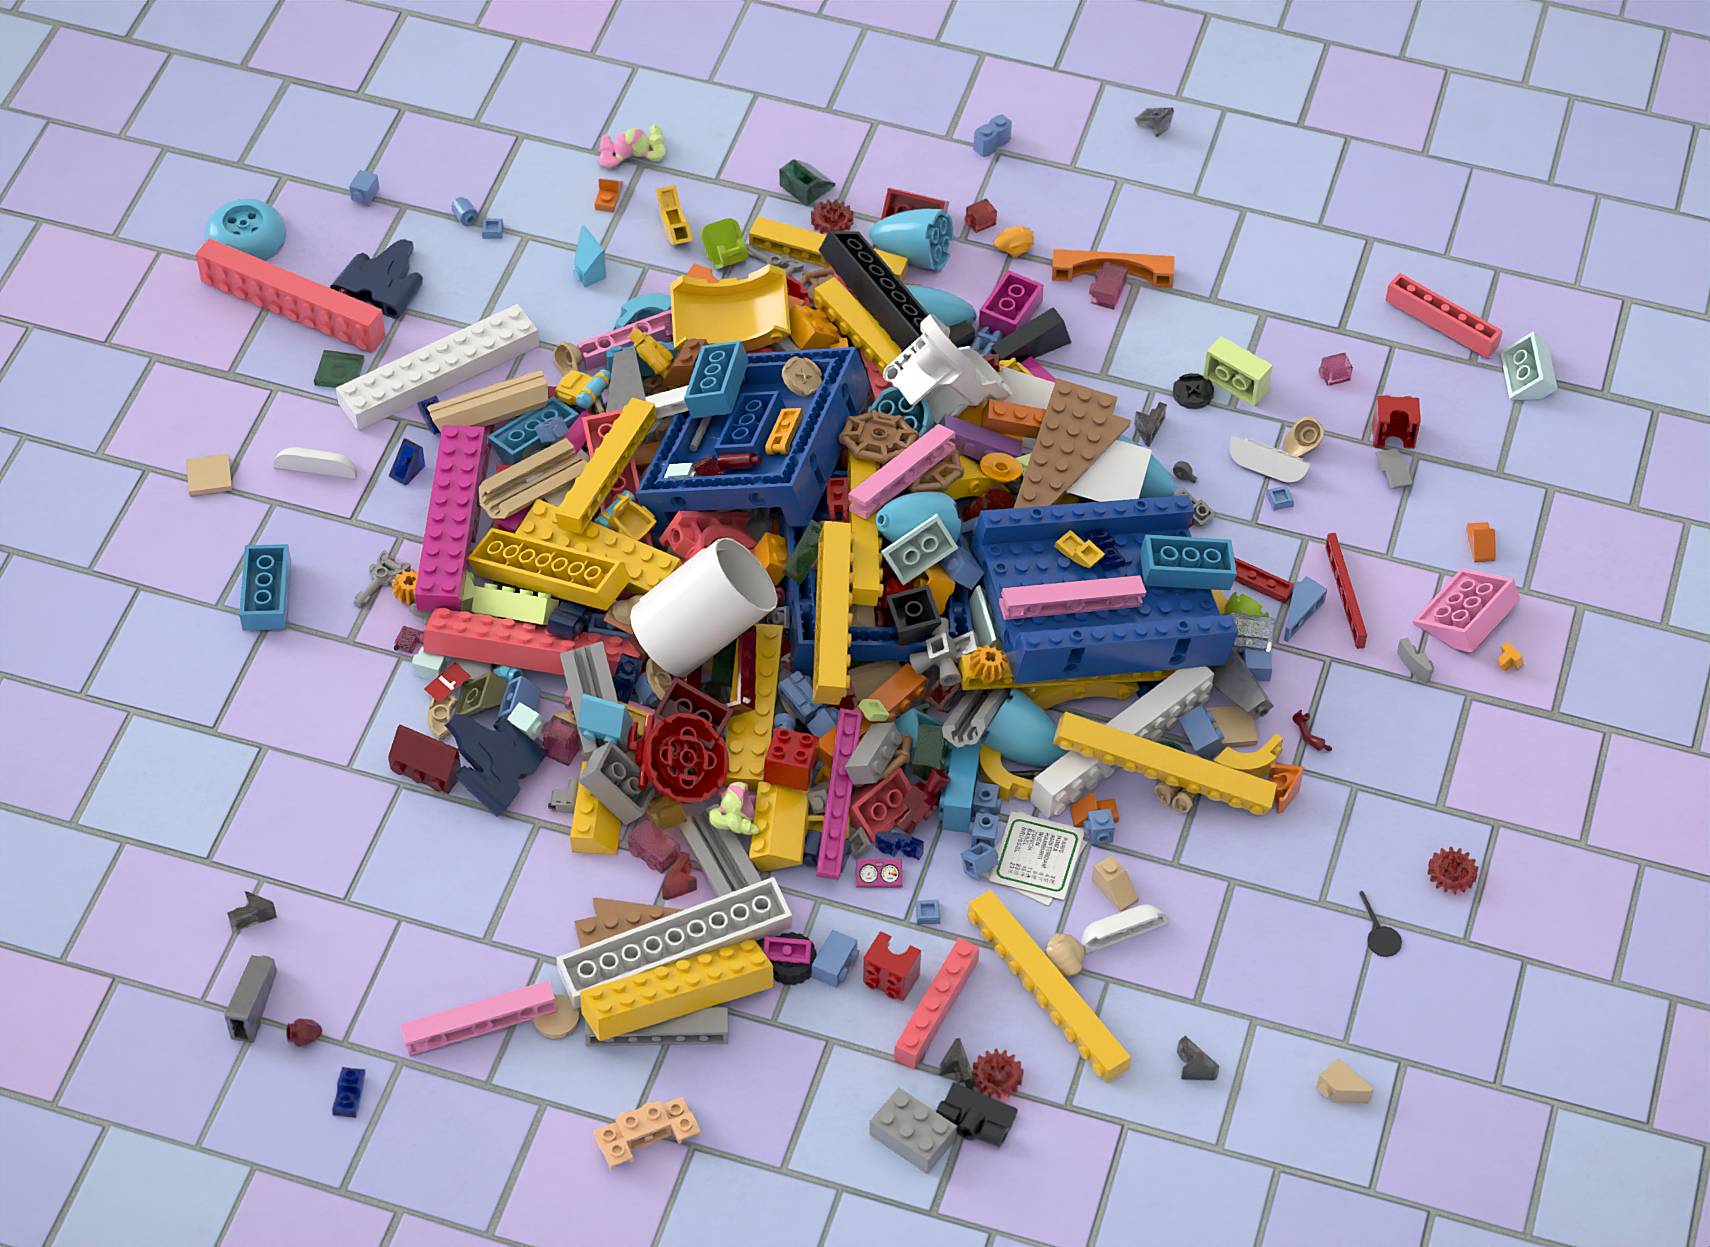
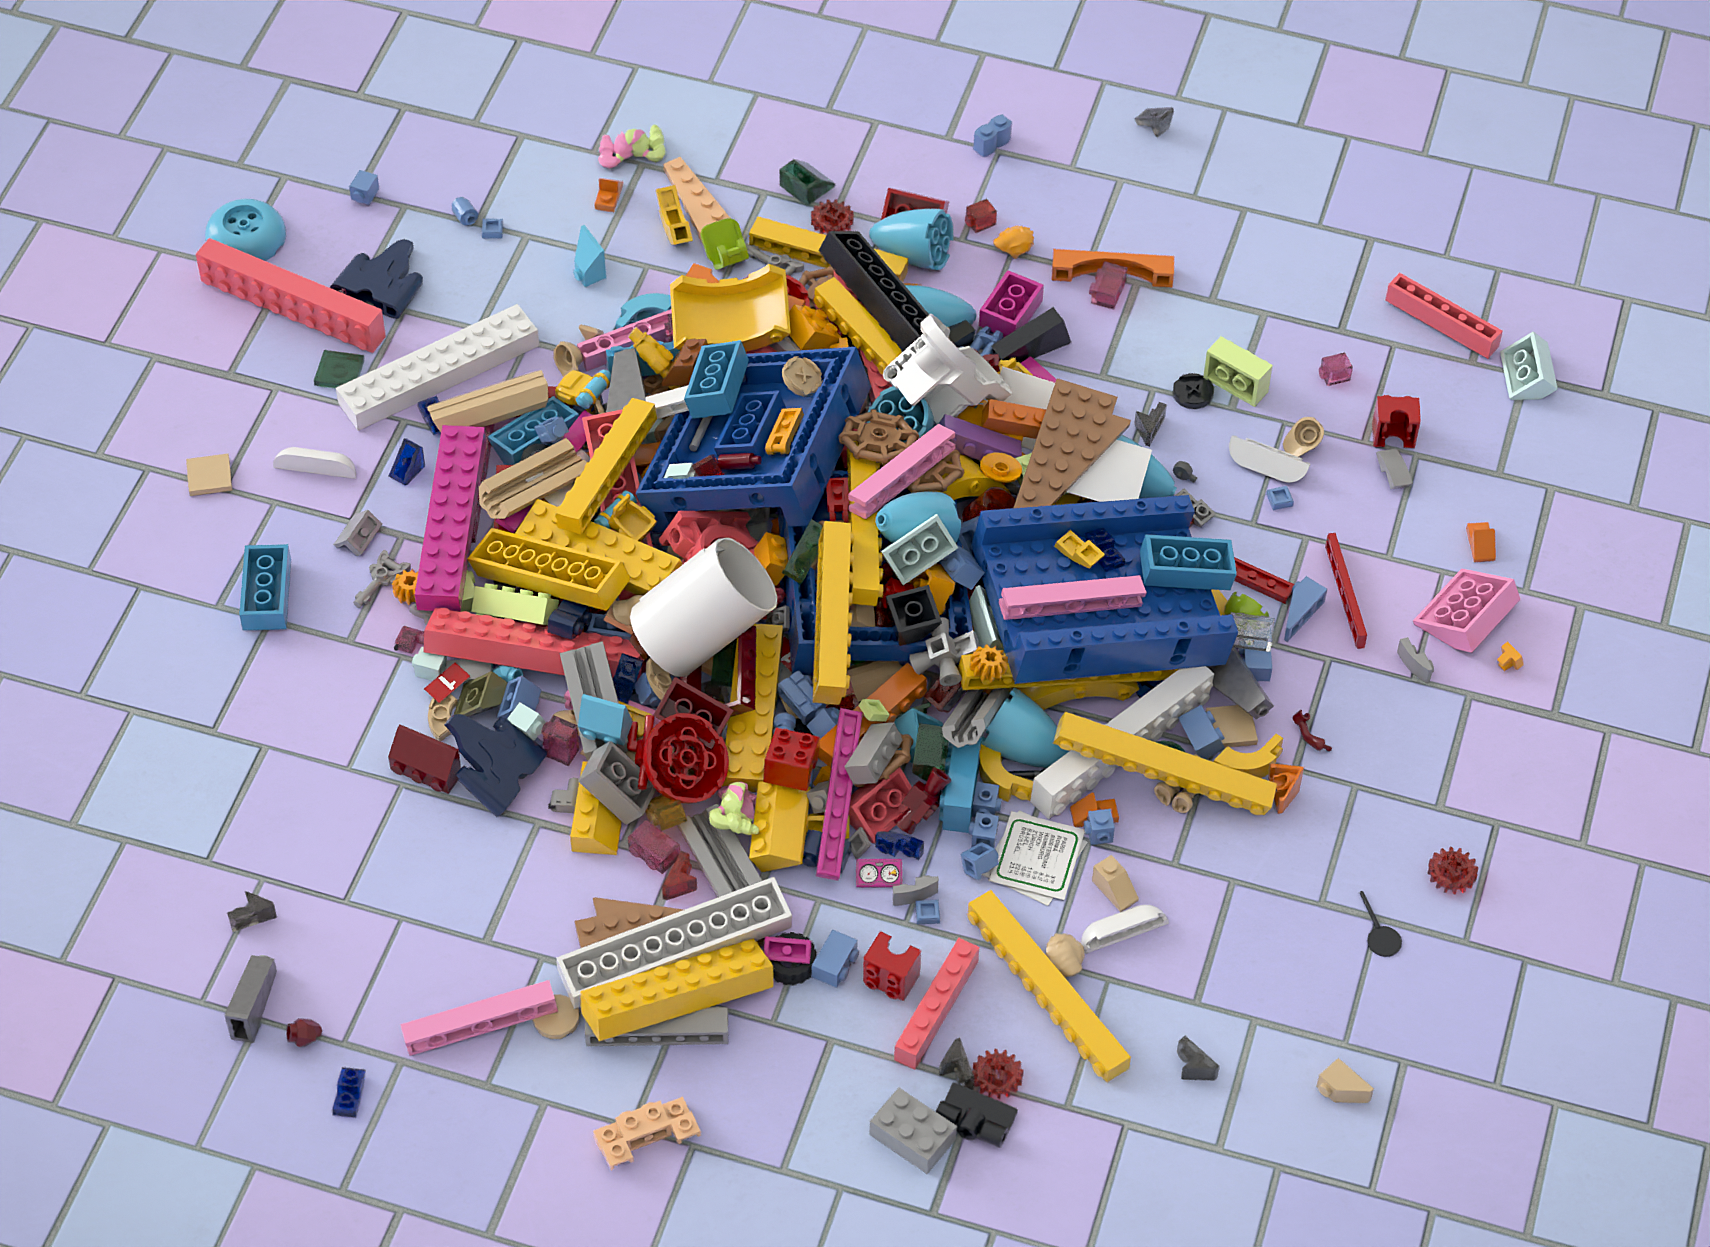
(359, 532): none -> light grey panel
(590, 332): none -> tan slope
(695, 197): none -> light nougat wing
(924, 888): none -> light grey slope

